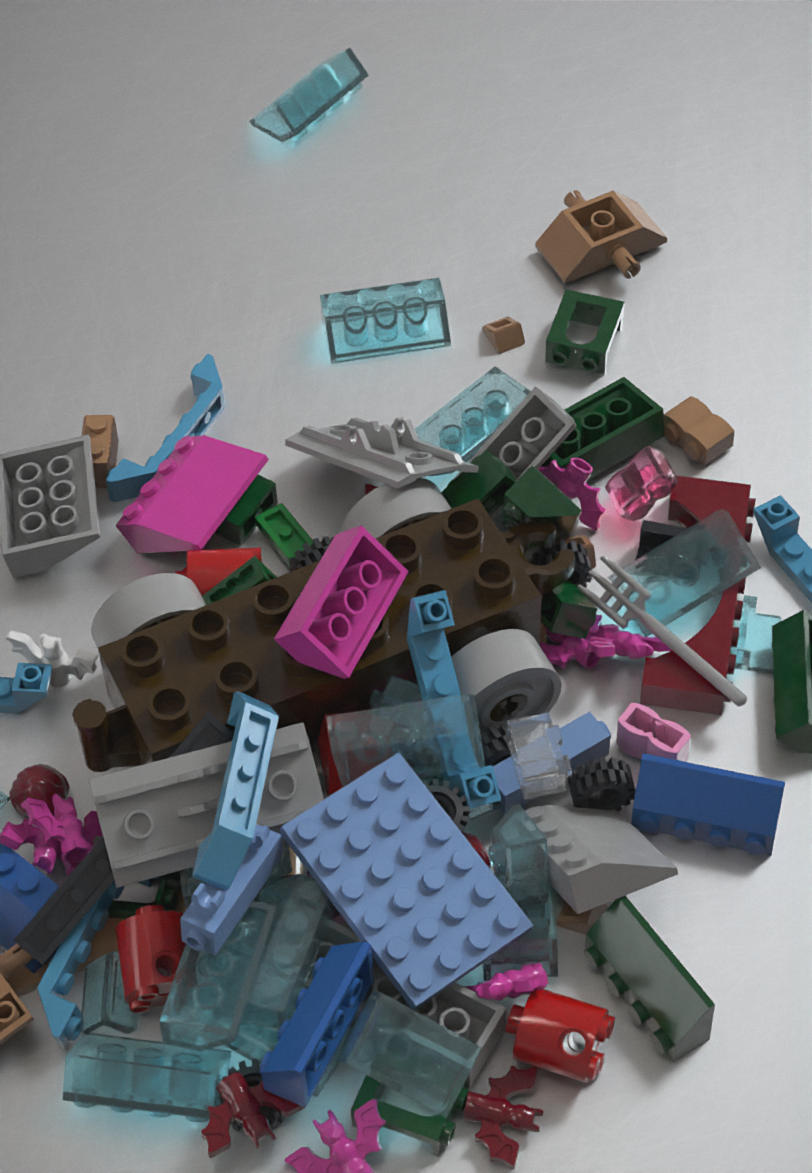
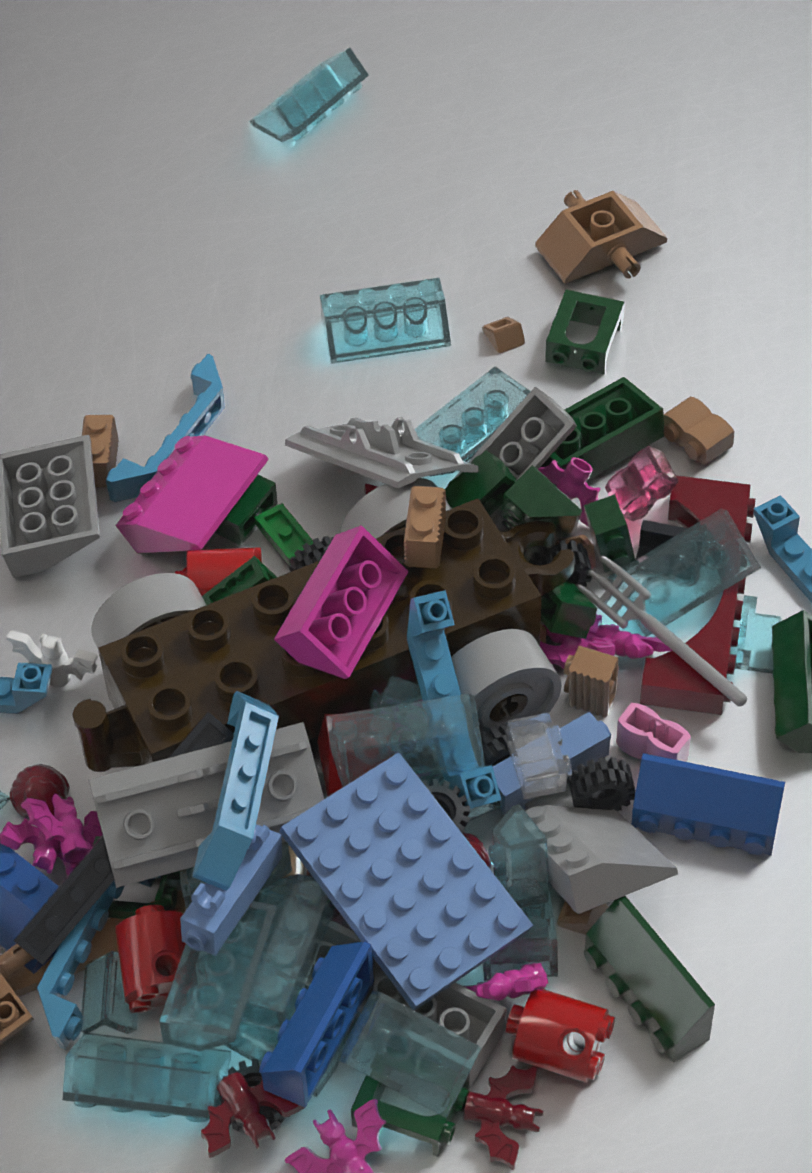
(425, 527): none -> medium nougat brick
(591, 680): none -> medium nougat brick
(609, 531): none -> dark green brick

